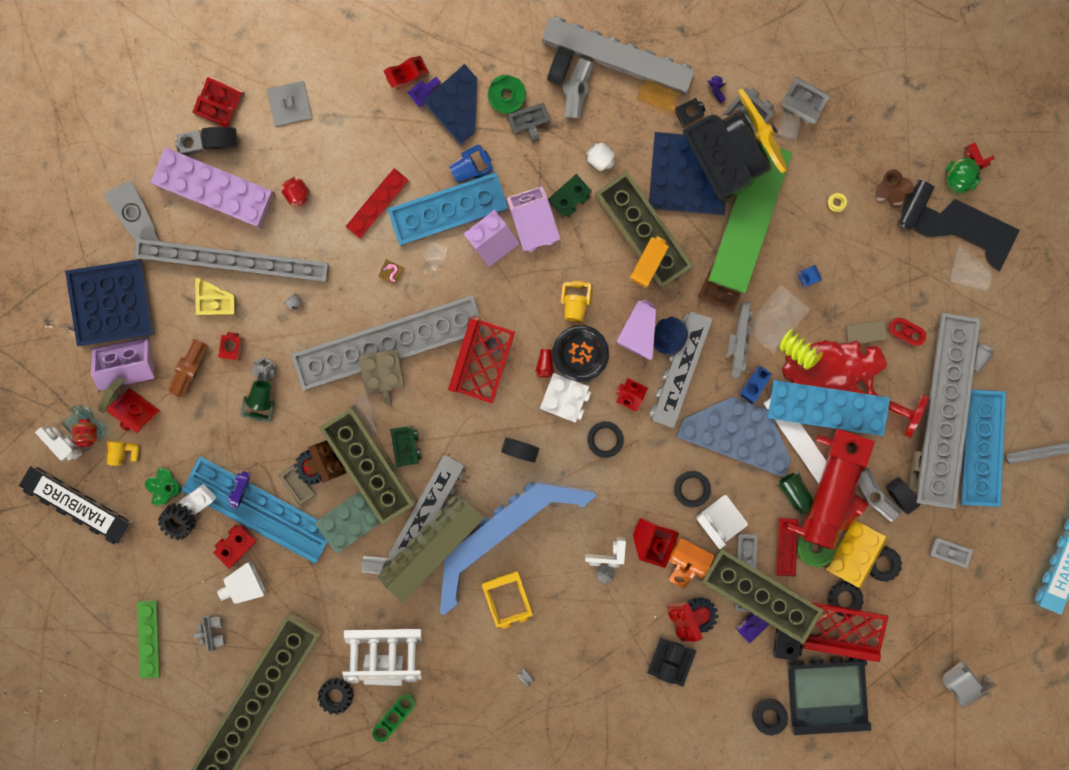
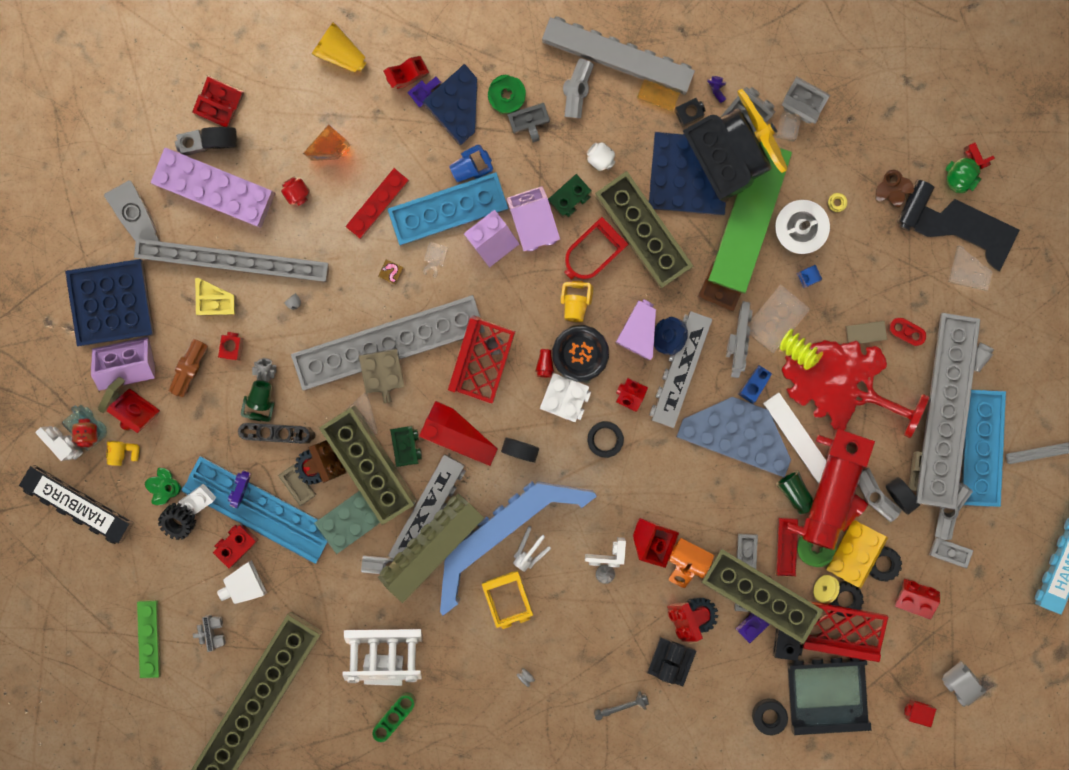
(275, 433): none -> black beam
(289, 103): light grey piece -> none
(328, 146): none -> clear orange slope
(335, 707): black tyre -> none
(339, 50): none -> yellow cone
(452, 431): none -> red wedge
(523, 560): none -> white plant
(560, 65): black tyre -> none
(608, 231): none -> red window
(641, 701): none -> dark grey piece
(649, 261): light orange slope -> none
(692, 503): black tyre -> none
(721, 521): white bracket -> none
(802, 226): none -> white piece
(826, 582): none -> light yellow piece
(828, 408): dark azure plate -> none
(918, 599): none -> red bracket
(920, 713): none -> red brick
(947, 521): none -> light grey piece

